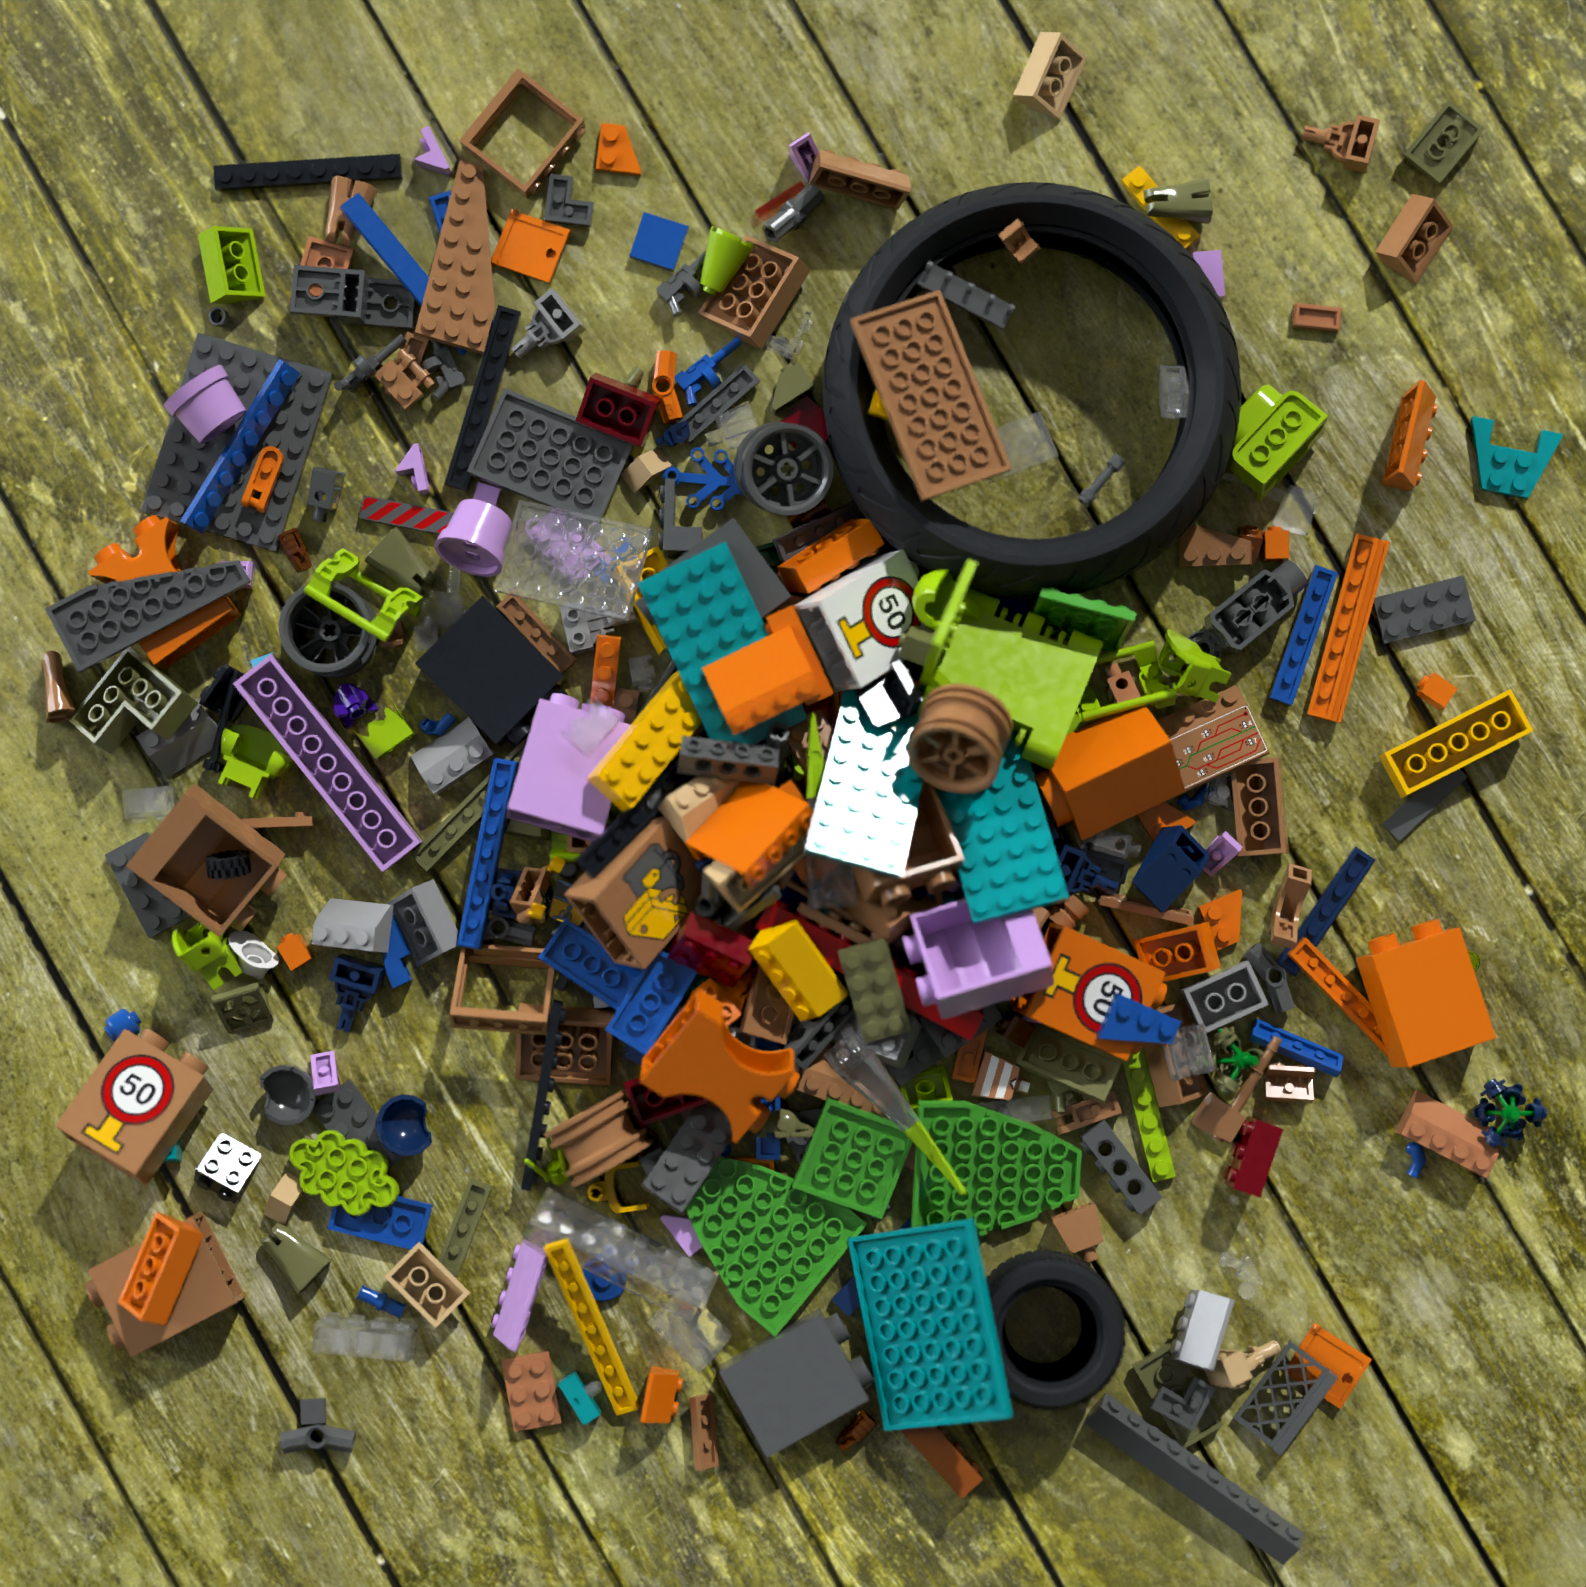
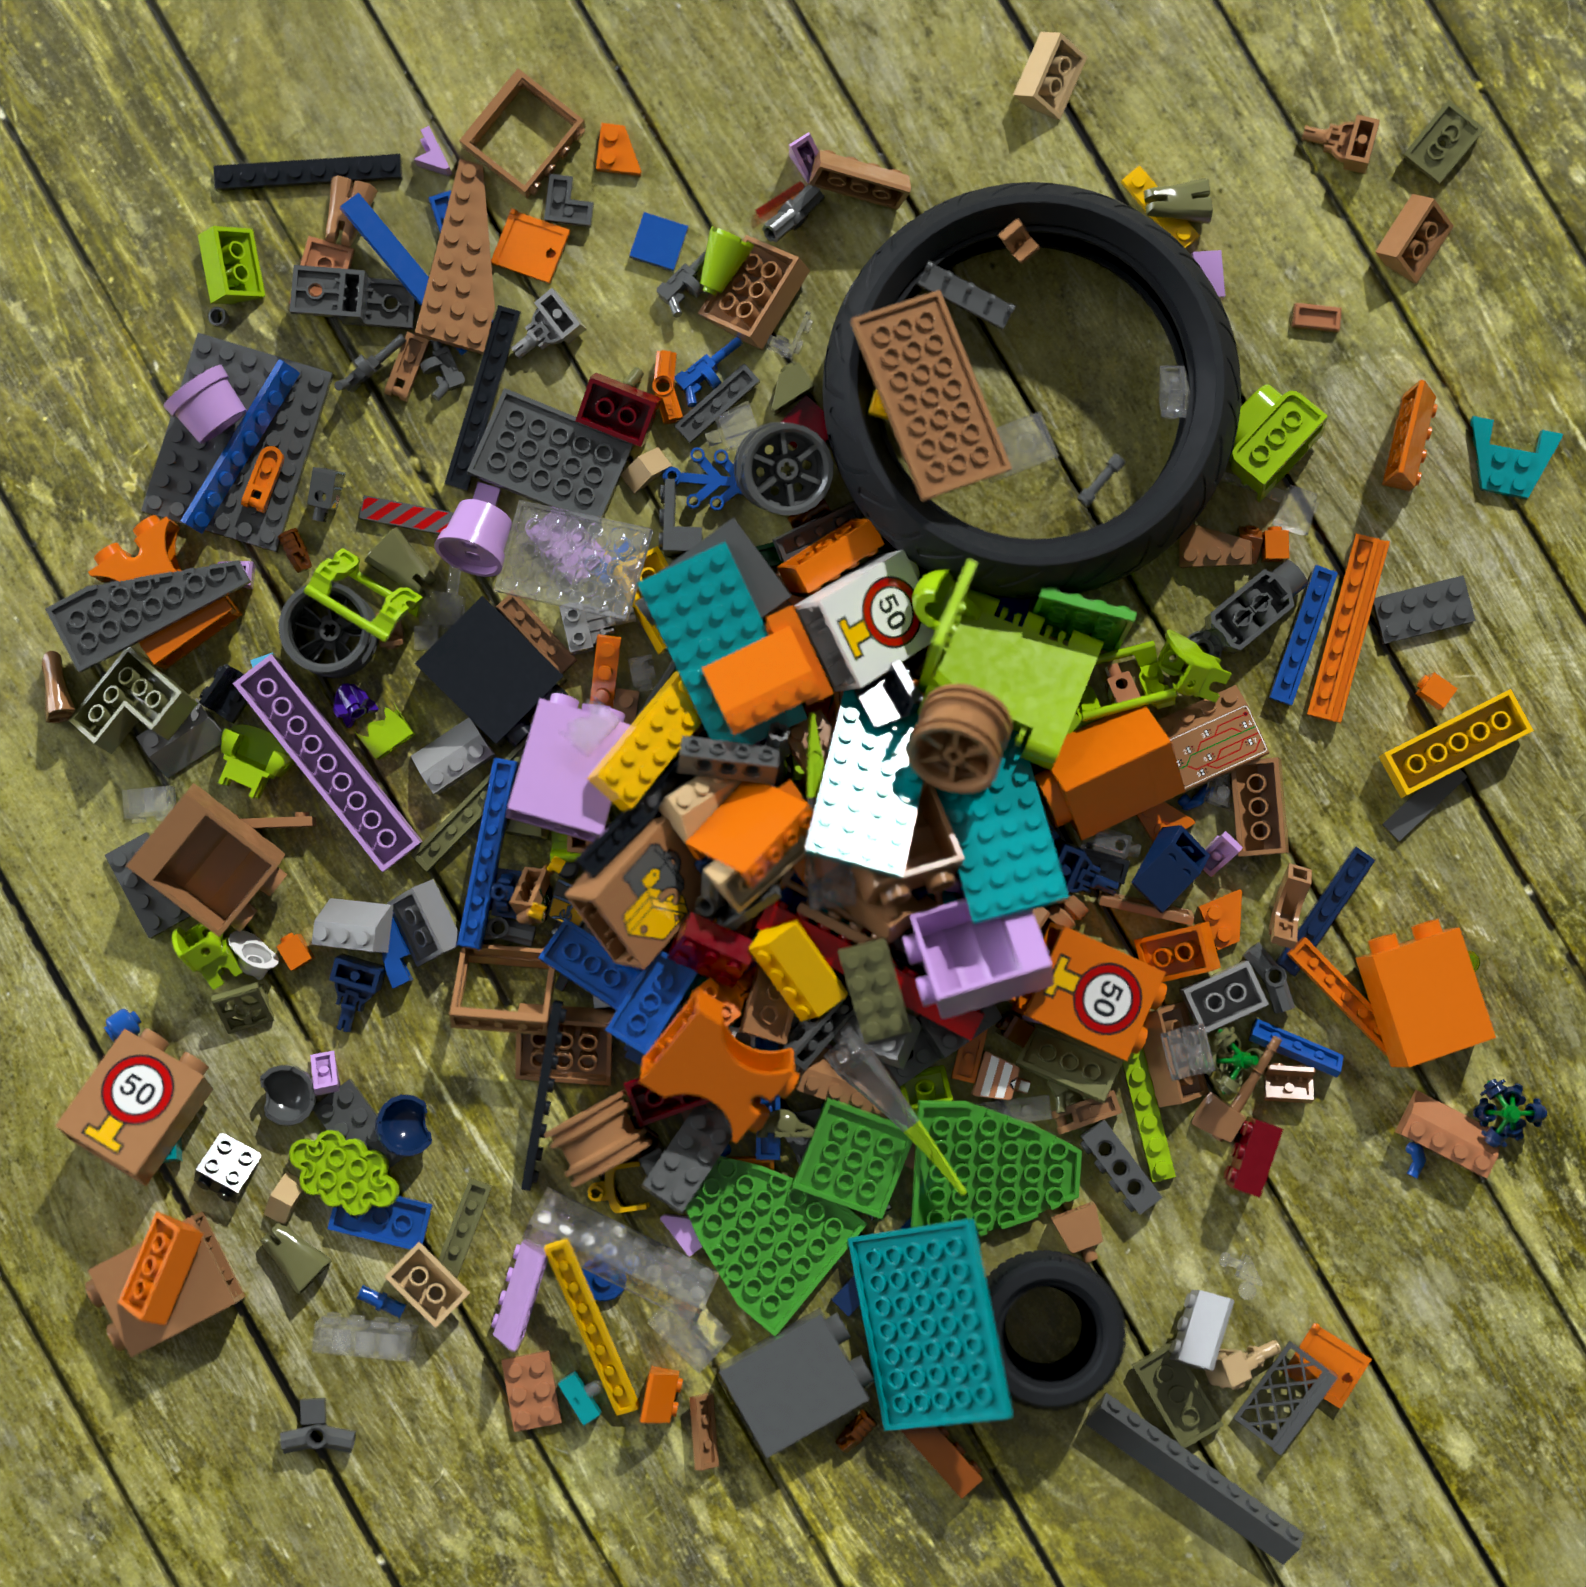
(212, 763): black piece -> none
(228, 864): black tyre -> none
(399, 385): medium nougat plate -> none
(414, 463): lavender slope -> none
(434, 727): blue arm -> none
(555, 1168): lime plant -> none
(675, 434): dark blue piece -> none
(916, 643): olive slope -> none
(1136, 1022): blue wing -> none
(1186, 1408): dark grey plate -> none

